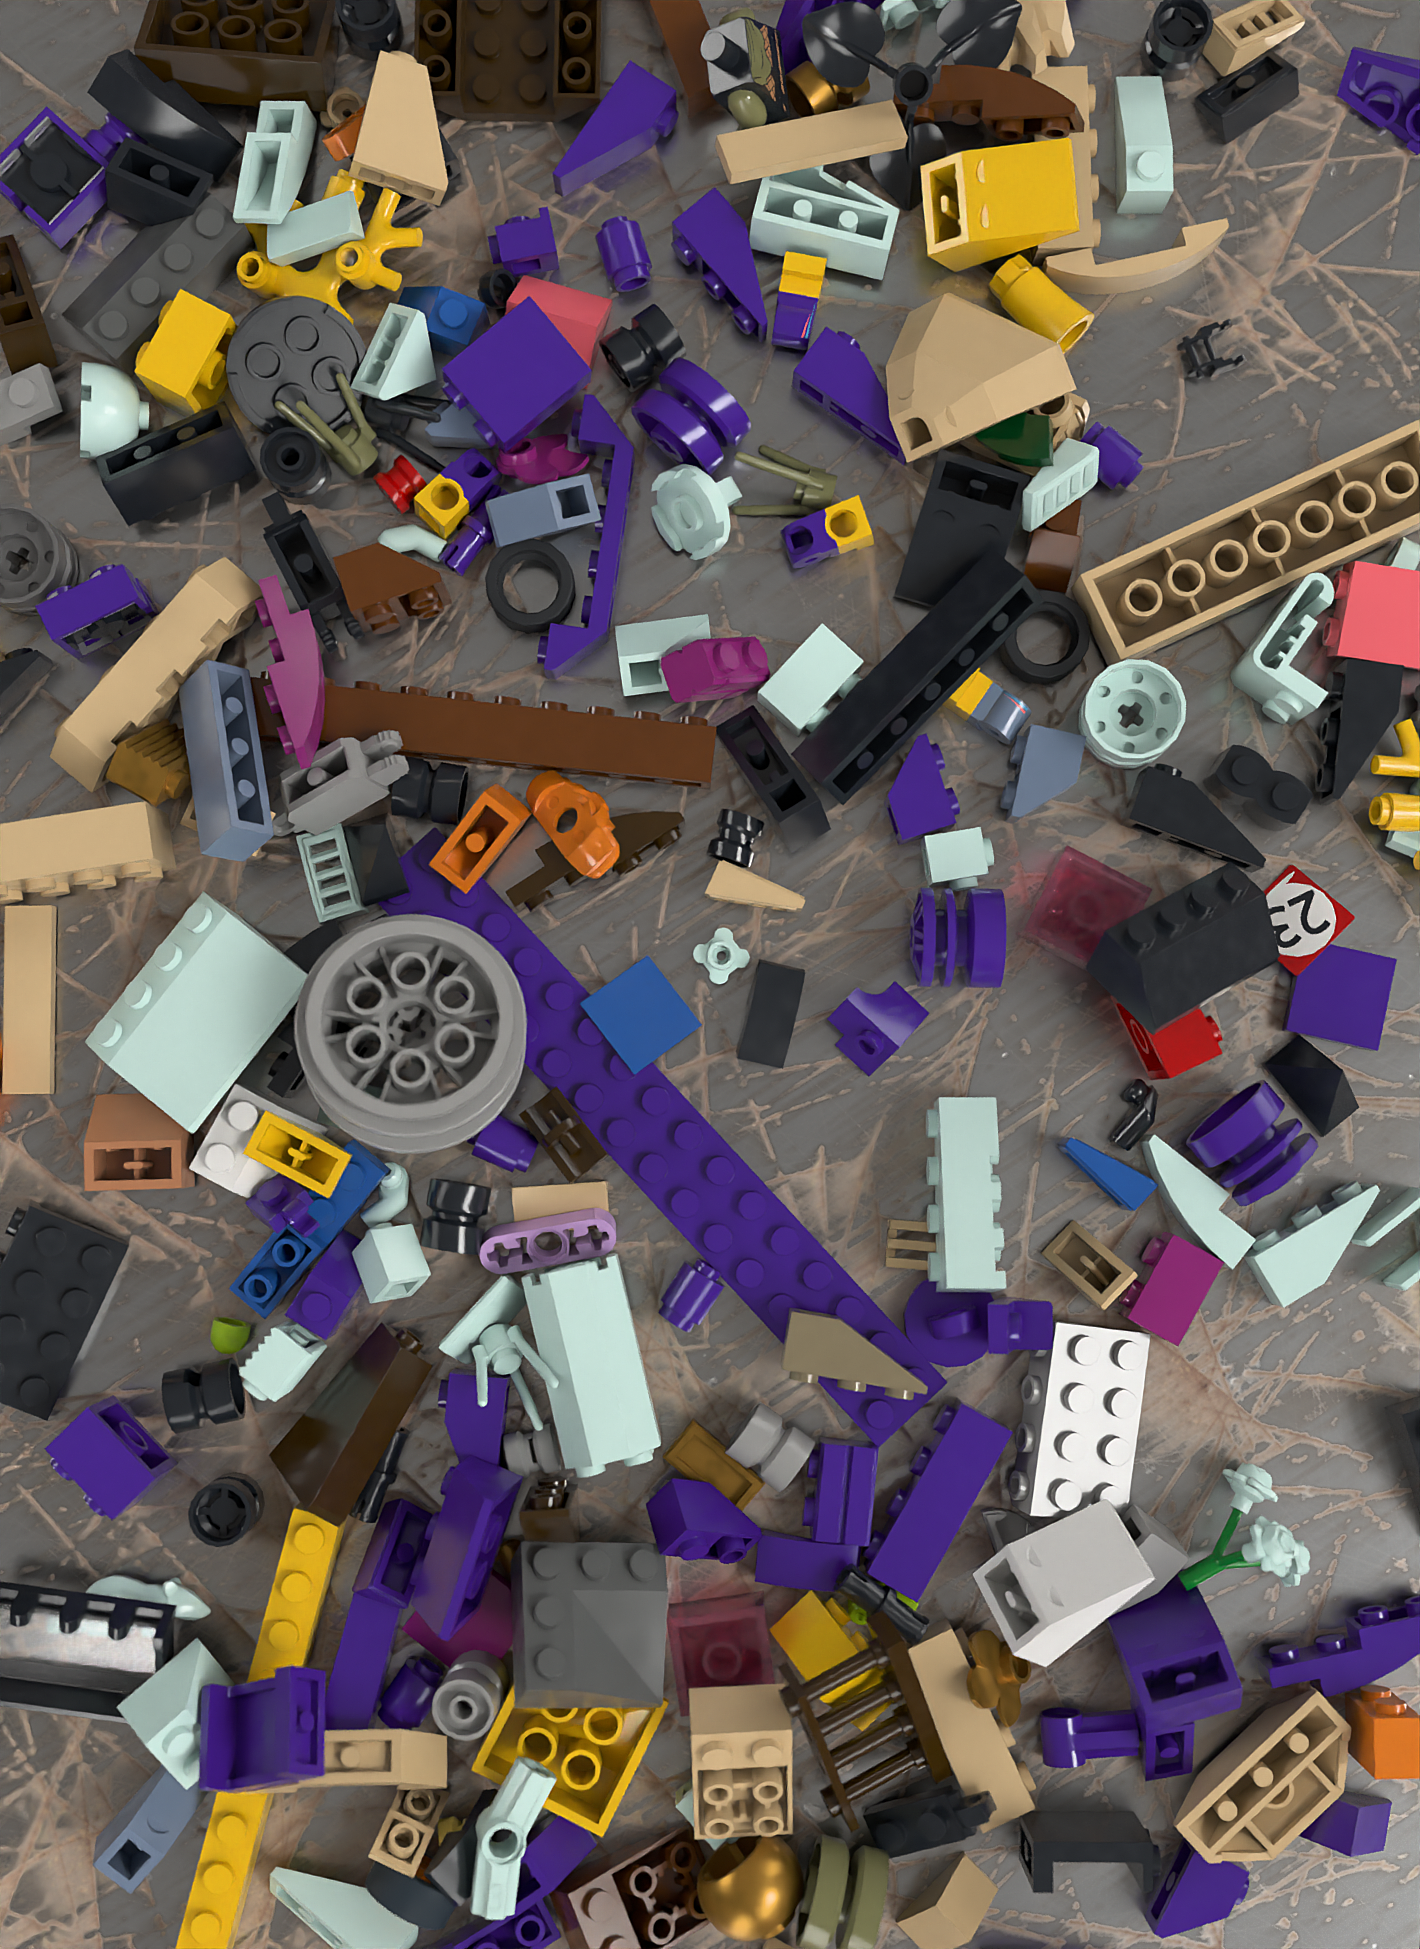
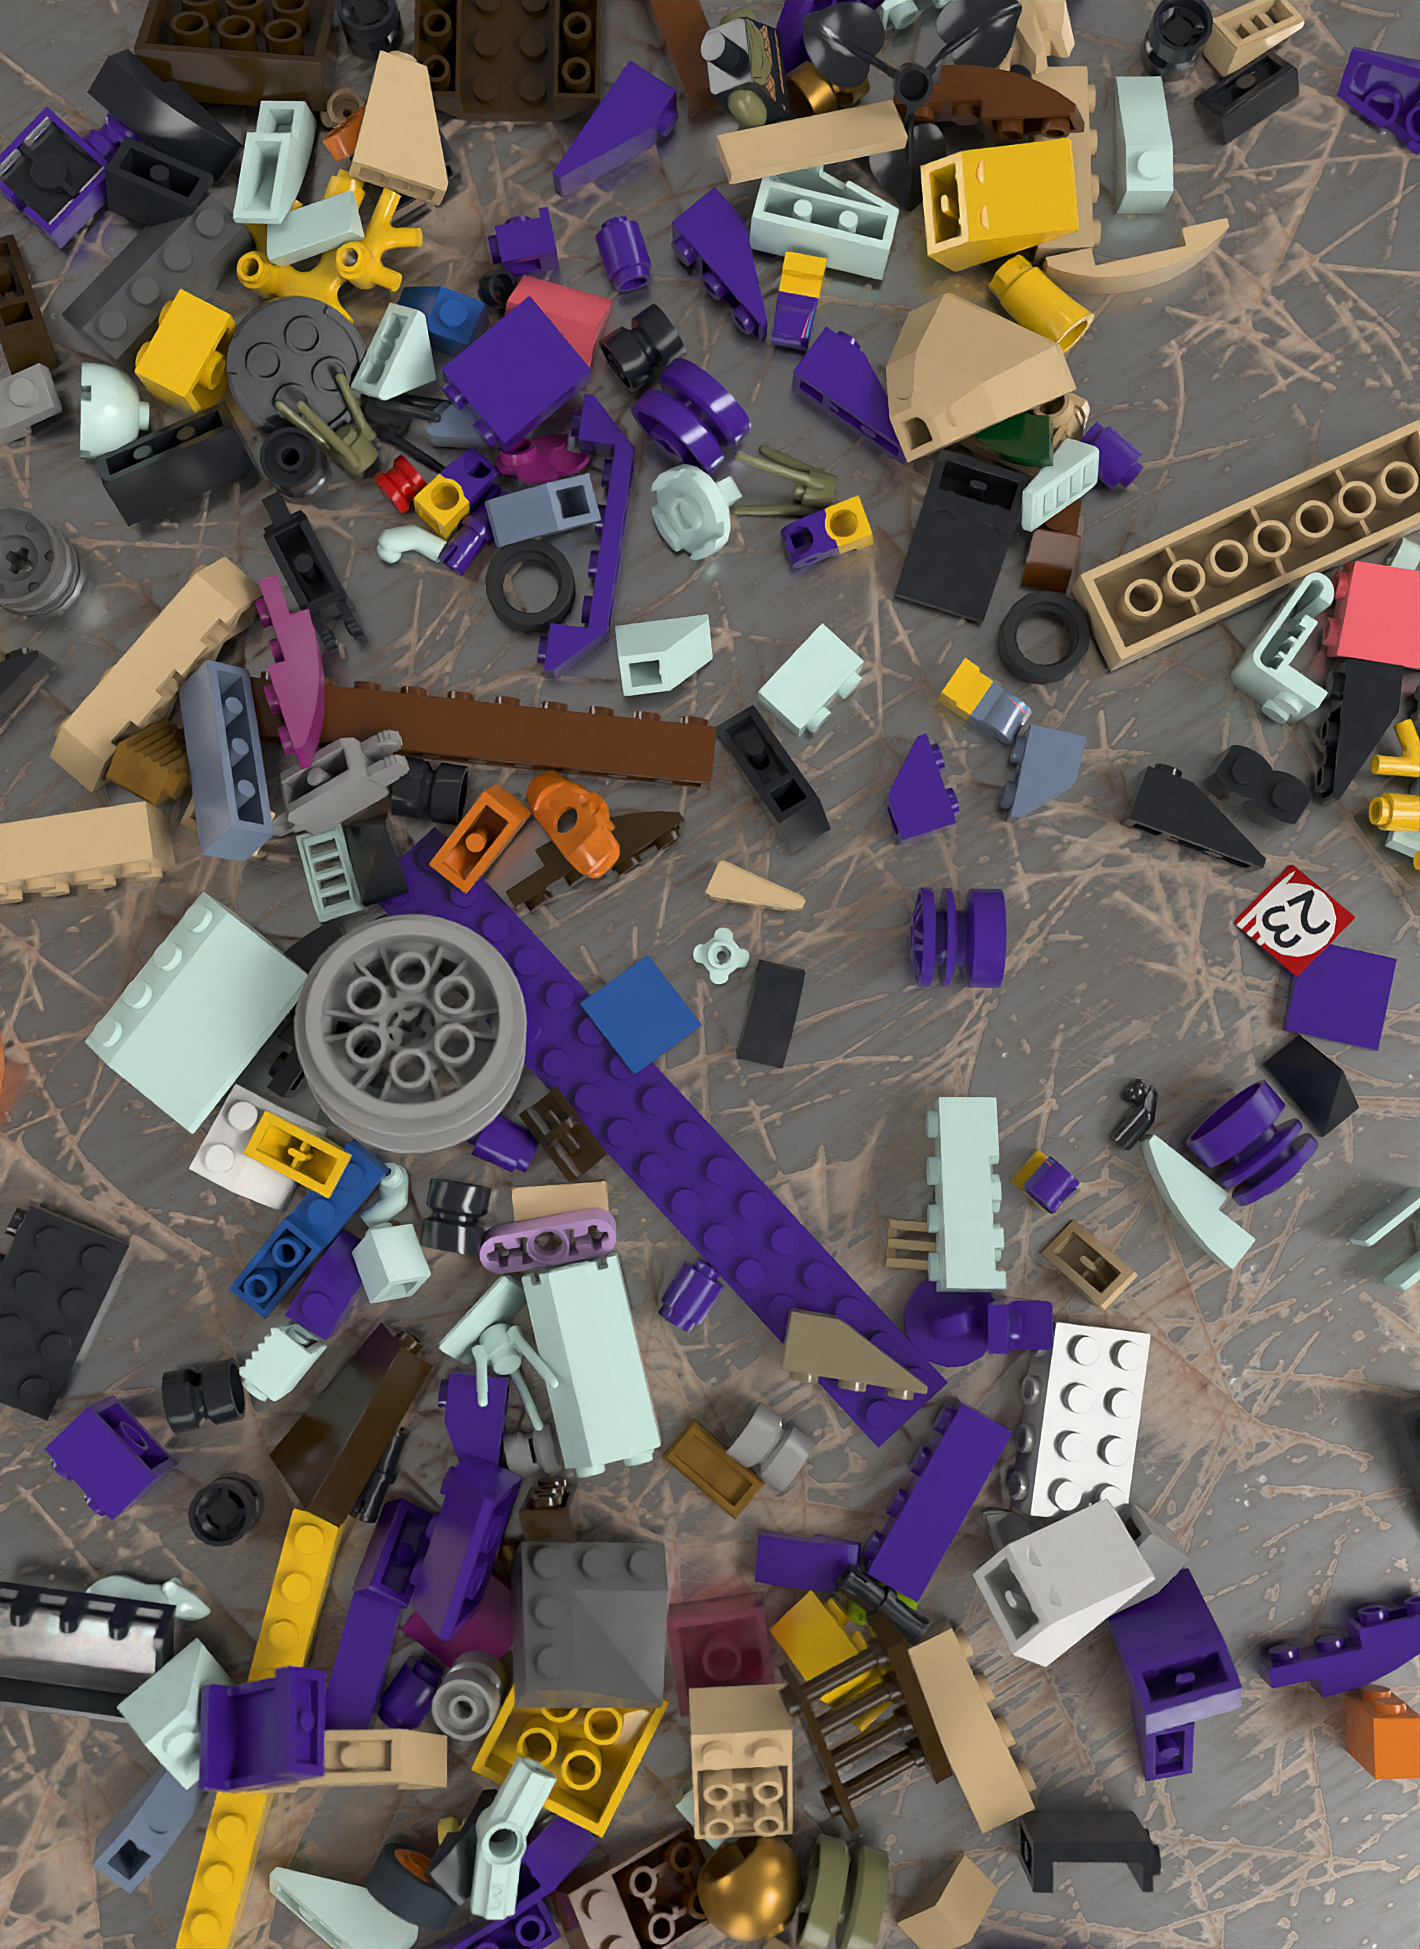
(29, 999): tan tile -> none
(97, 610): dark purple piece -> none
(135, 1146): nougat slope -> none
(229, 1334): lime hinge -> none
(282, 1204): dark purple plate -> none
(389, 587): reddish brown slope -> none
(408, 1829): tan slope -> none
(699, 1523): dark purple slope -> none
(715, 669): magenta brick -> none
(735, 838): black wheel -> none
(842, 1491): dark purple brick -> none
(876, 1025): dark purple brick -> none
(918, 676): black brick -> none
(927, 1820): black hinge -> none
(956, 858): light aqua brick -> none
(996, 1676): pearl gold plate -> none
(1044, 1182): none -> dark purple leg
(1074, 1736): dark purple piece -> none
(1078, 904): clear pink brick -> none
(1118, 1181): blue slope -> none
(1148, 692): light aqua wheel -> none
(1169, 1287): magenta brick -> none
(1176, 1047): red slope -> none
(1187, 948): black slope -> none
(1195, 1892): dark purple slope -> none
(1215, 365): black piece -> none
(1268, 1782): tan wedge -> none
(1271, 1543): light aqua plant -> none
(1306, 1252): light aqua slope -> none
(1352, 1825): dark purple slope -> none

